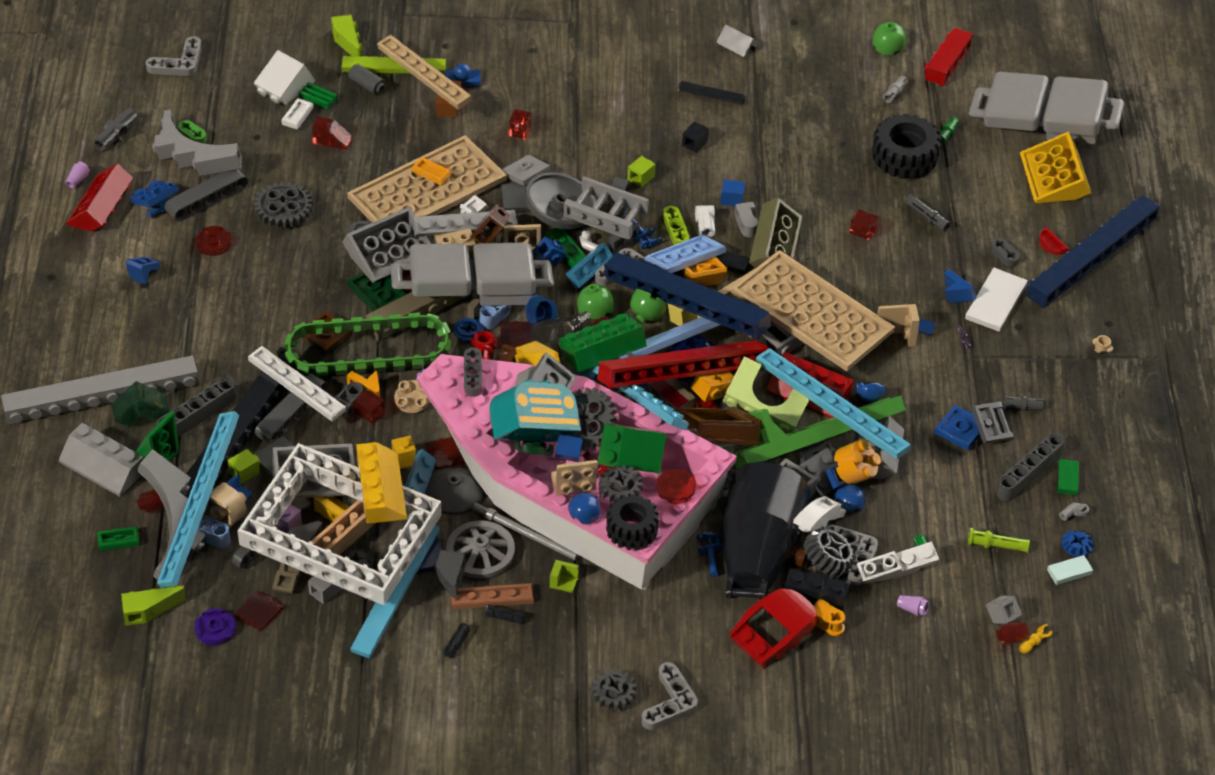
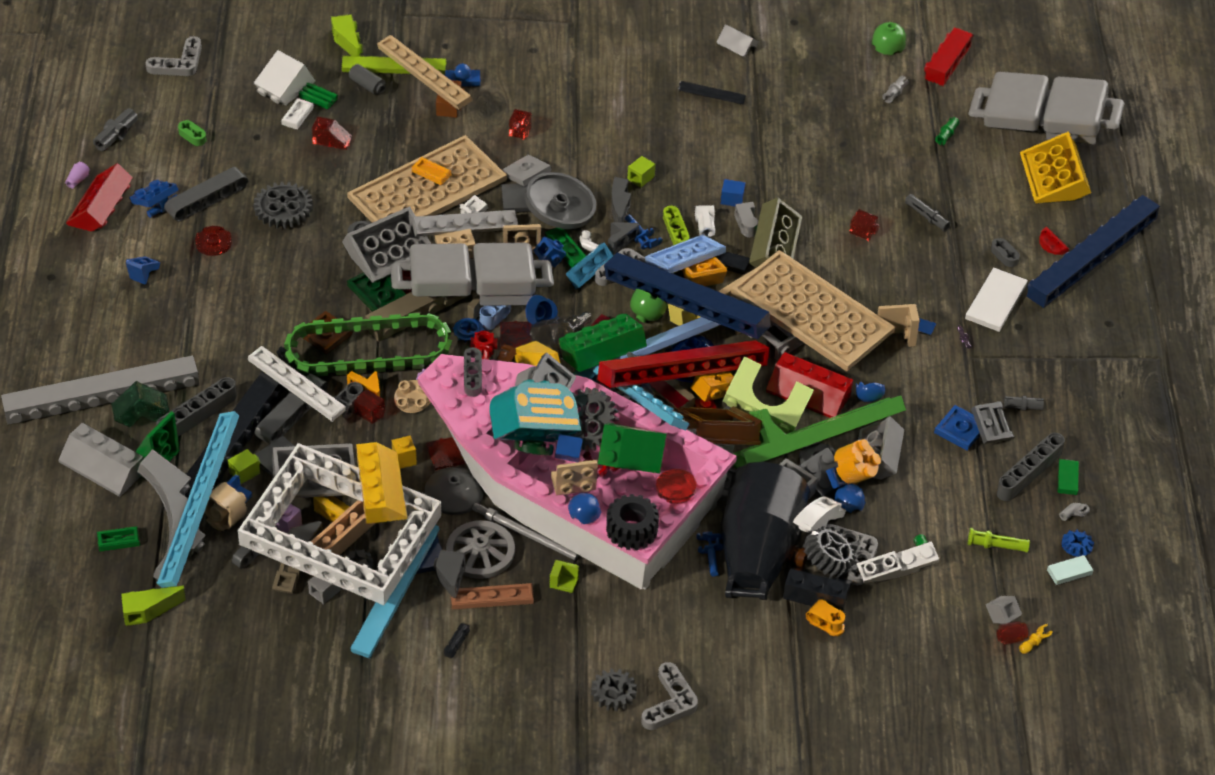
(149, 501): clear red brick -> none
(203, 157): light grey arch -> none
(215, 627): dark purple tile -> none
(216, 532): light blue piece -> none
(259, 611): clear red piece -> none
(421, 471): dark azure plate -> none
(495, 221): reddish brown torso -> none
(505, 614): black axle -> none
(595, 300): bright green cylinder -> none
(601, 220): light grey fence -> none
(620, 482): dark grey gear -> none
(695, 137): black brick -> none
(790, 610): red slope -> none
(833, 404): medium azure plate -> none
(906, 131): black tyre -> none
(913, 604): lavender cone -> none
(958, 288): blue slope -> none
(1102, 344): tan plate -> none

